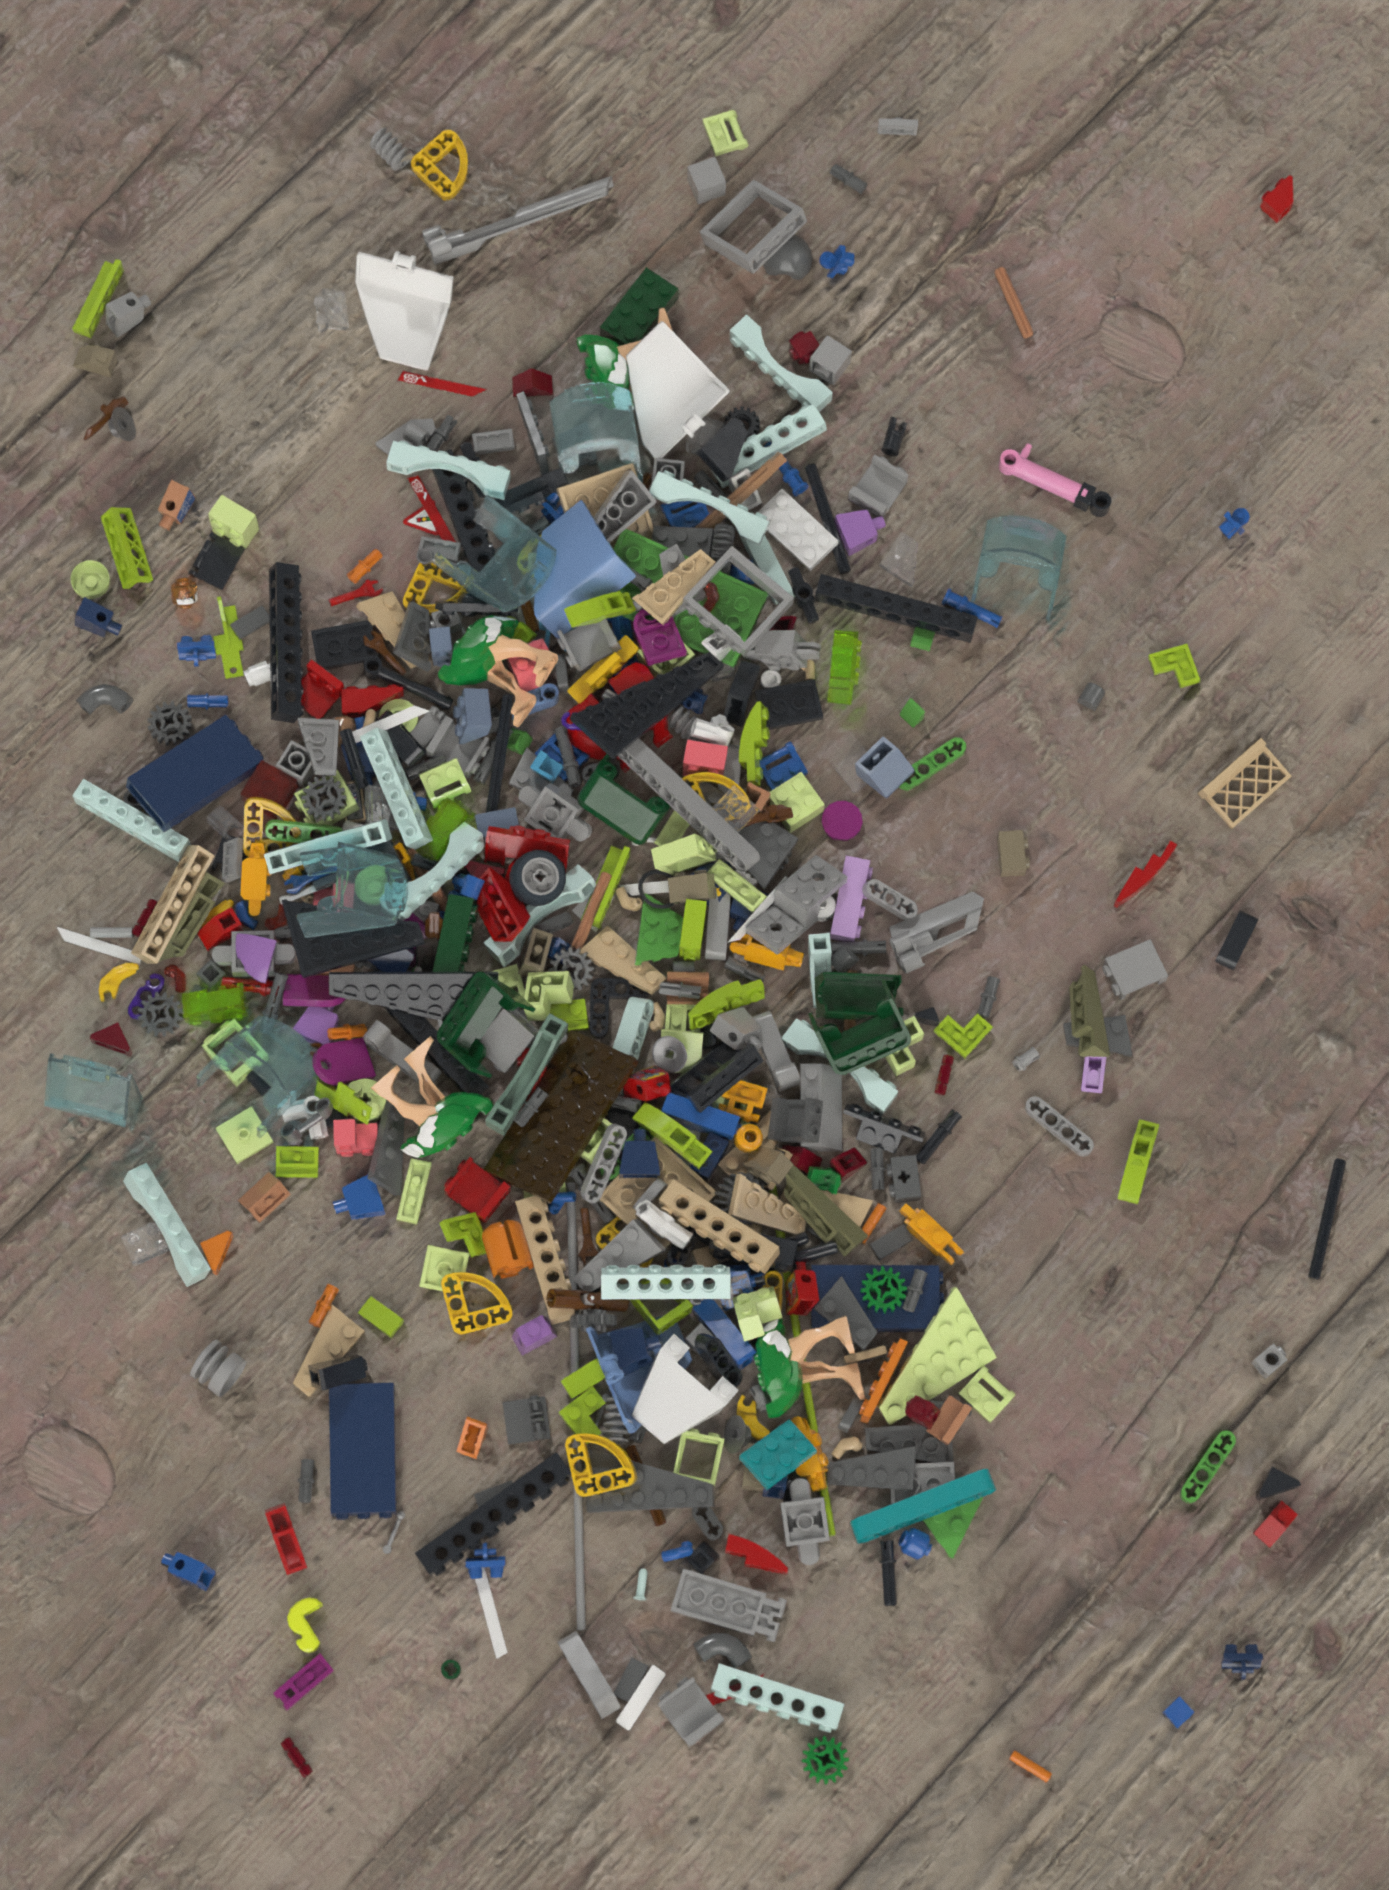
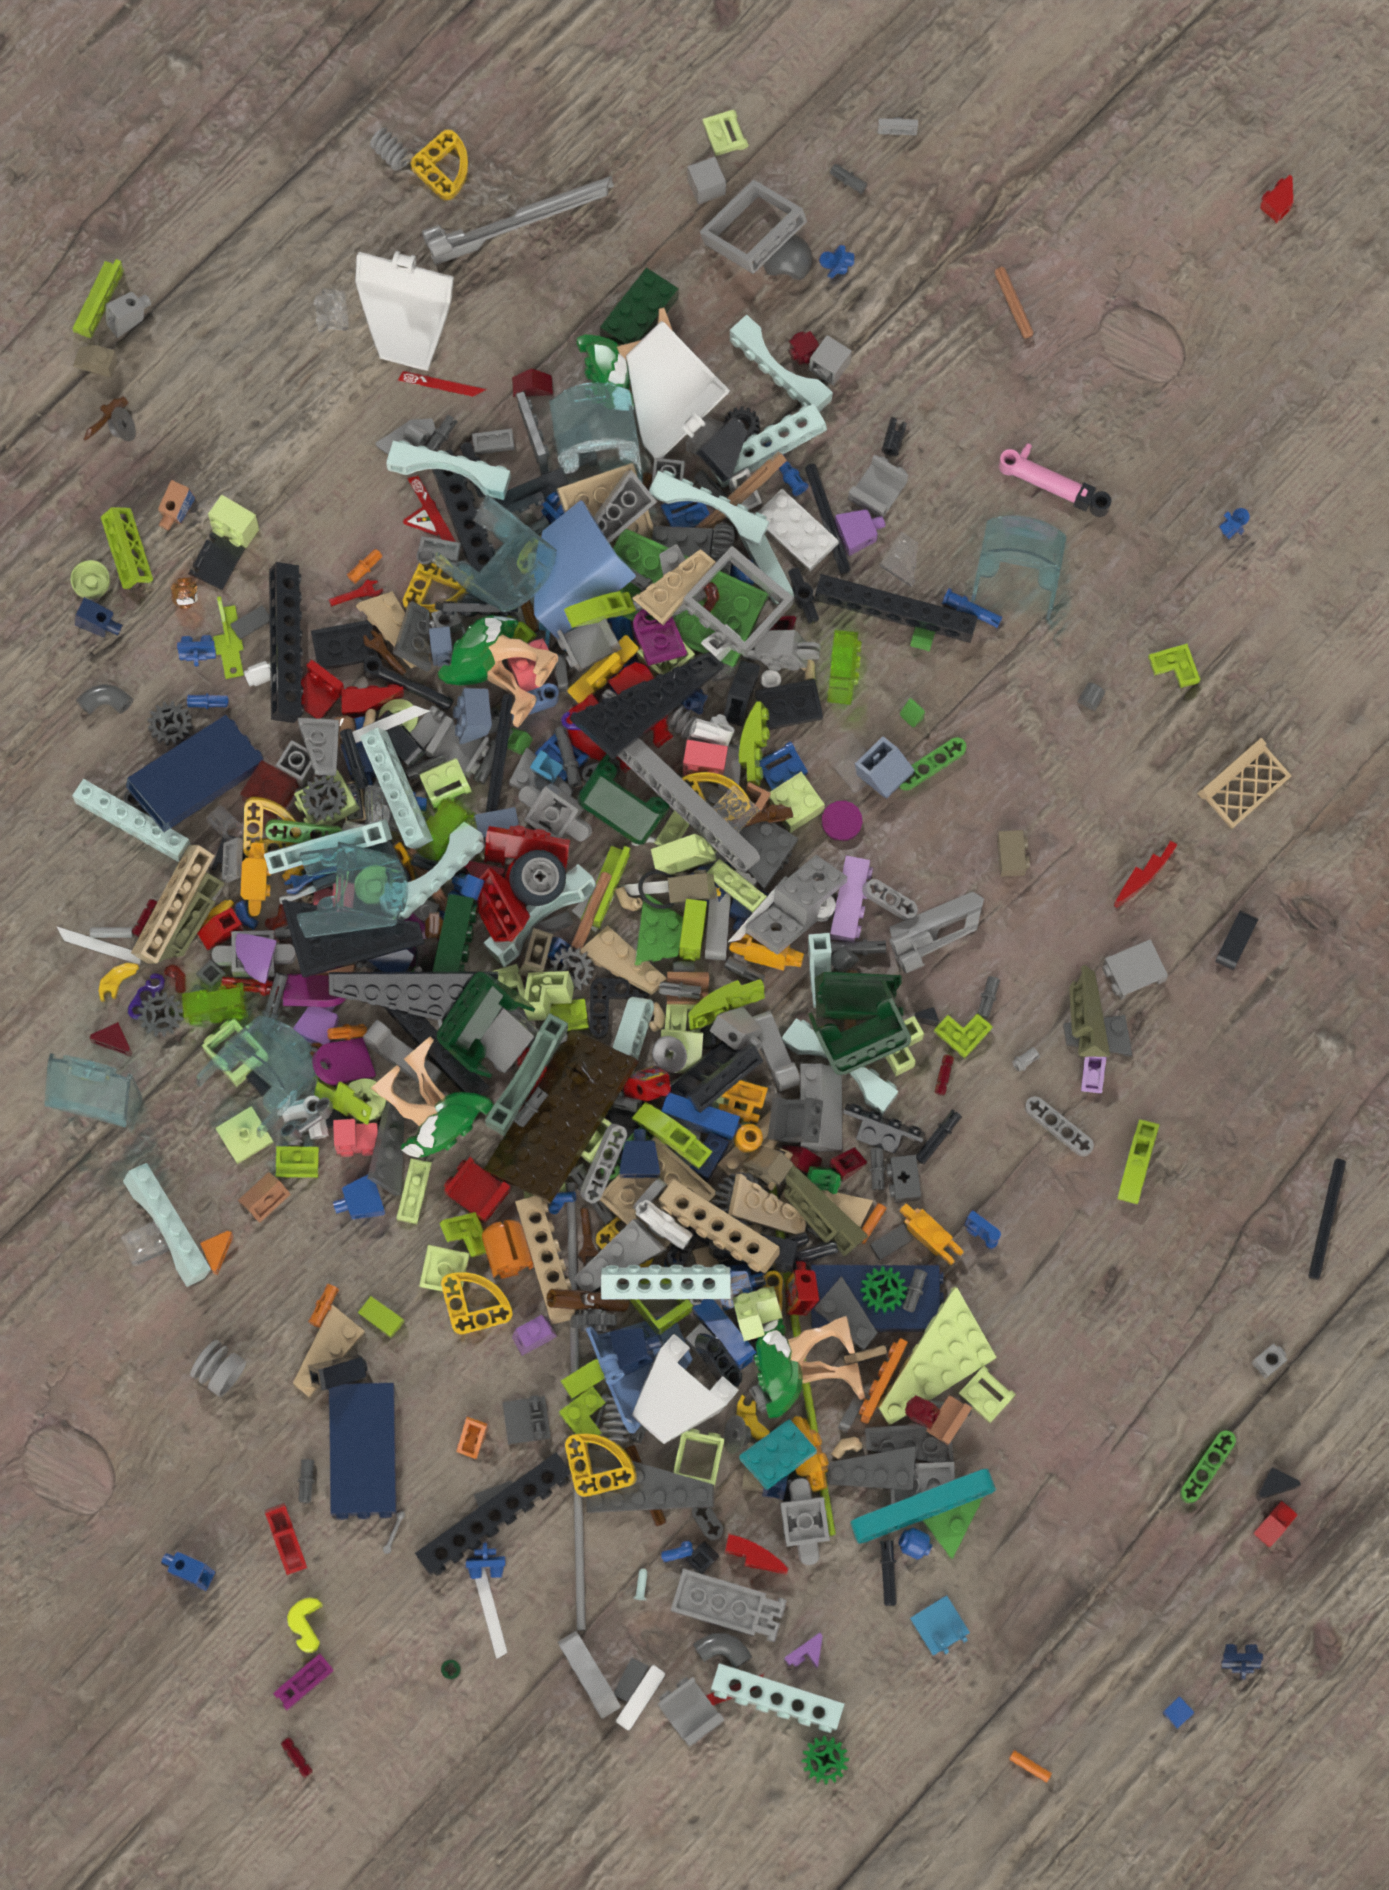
(810, 1648): none -> medium lavender slope
(940, 1626): none -> dark azure plate
(979, 1226): none -> blue plate

